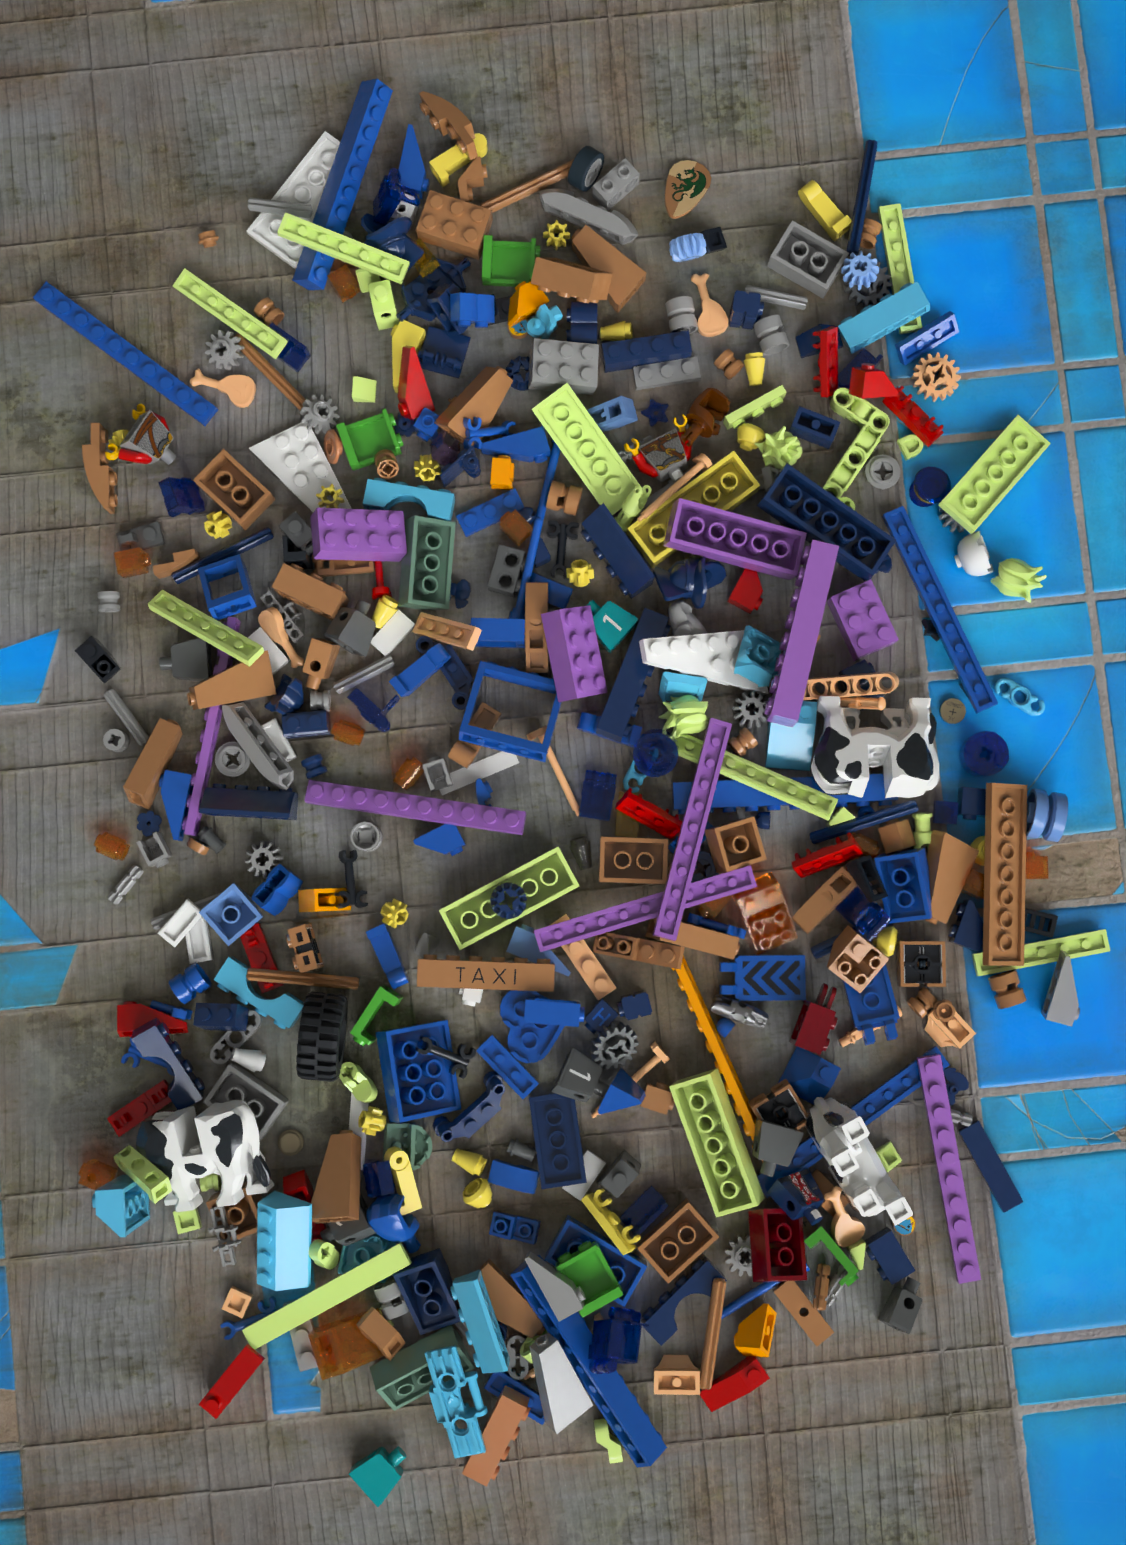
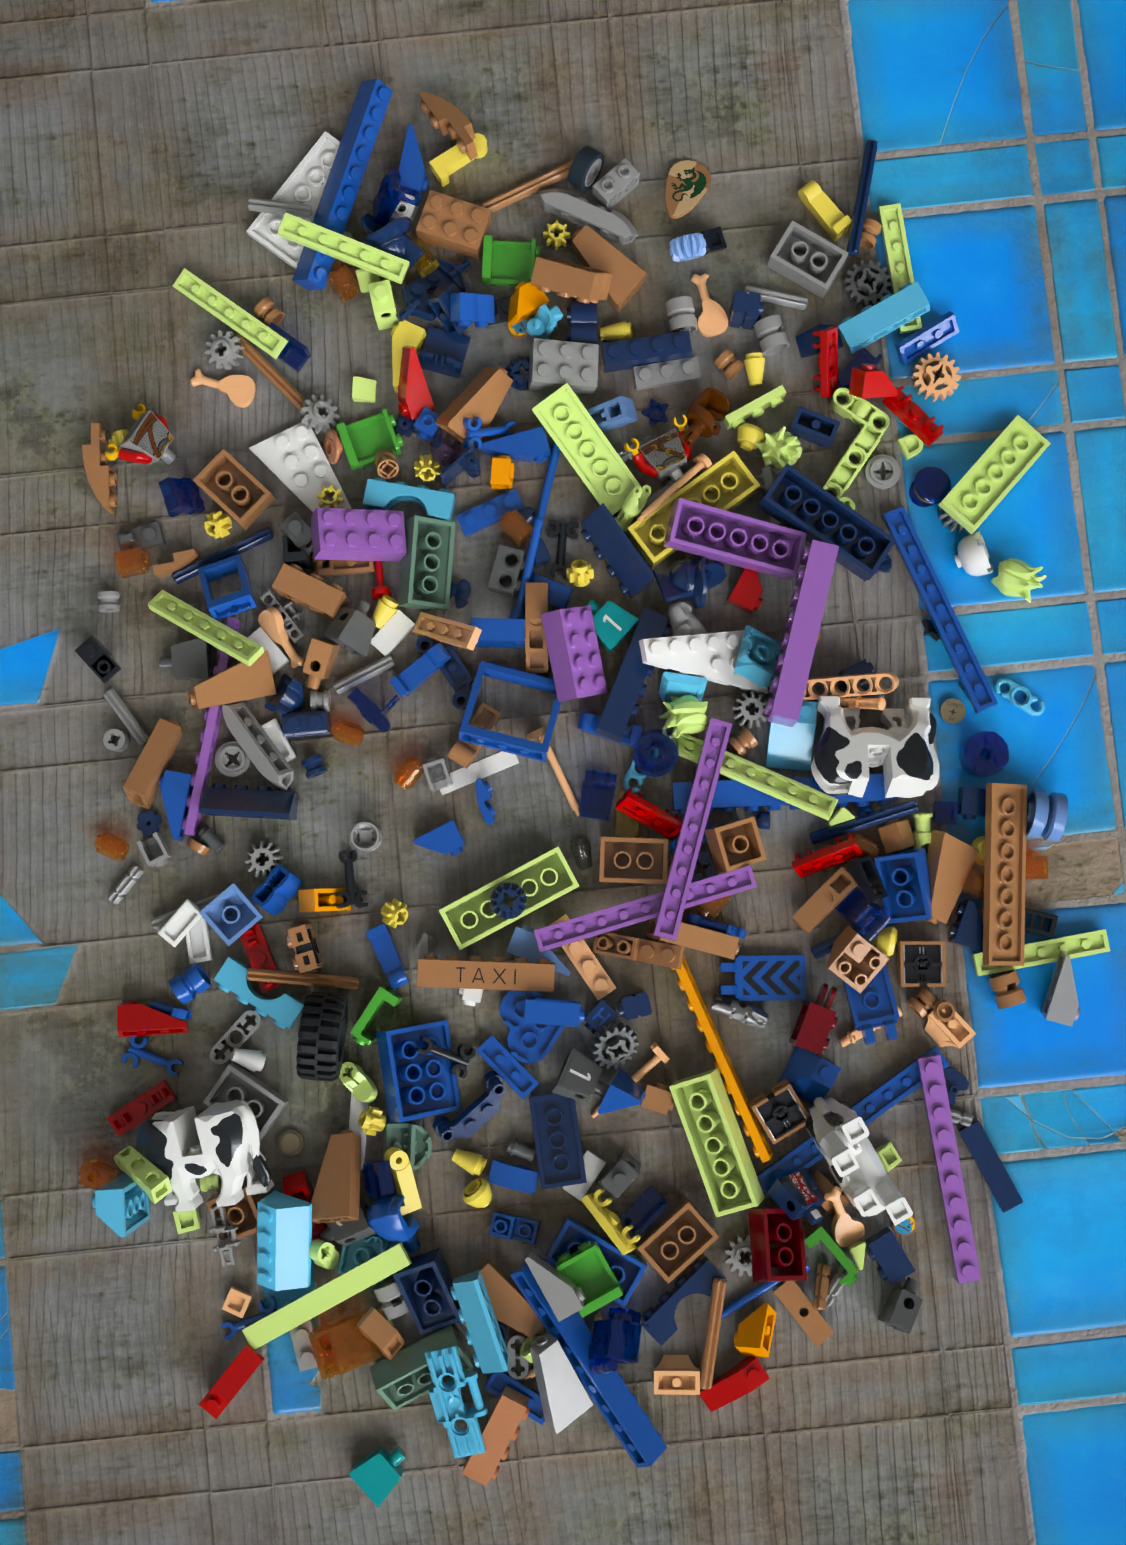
(125, 354): blue plate -> none
(154, 1041): dark blue arch -> none
(208, 238): medium nougat plate -> none
(221, 1017): dark blue brick -> none
(415, 807): medium lavender plate -> none
(472, 178): medium nougat slope -> none
(572, 498): medium nougat wheel -> none
(608, 1441): yellowish green piece -> none
(724, 1026): blue hinge -> none
(765, 914): clear orange slope -> none
(774, 1145): dark grey torso -> none
(861, 263): light blue gear -> none
(862, 620): medium lavender brick -> none

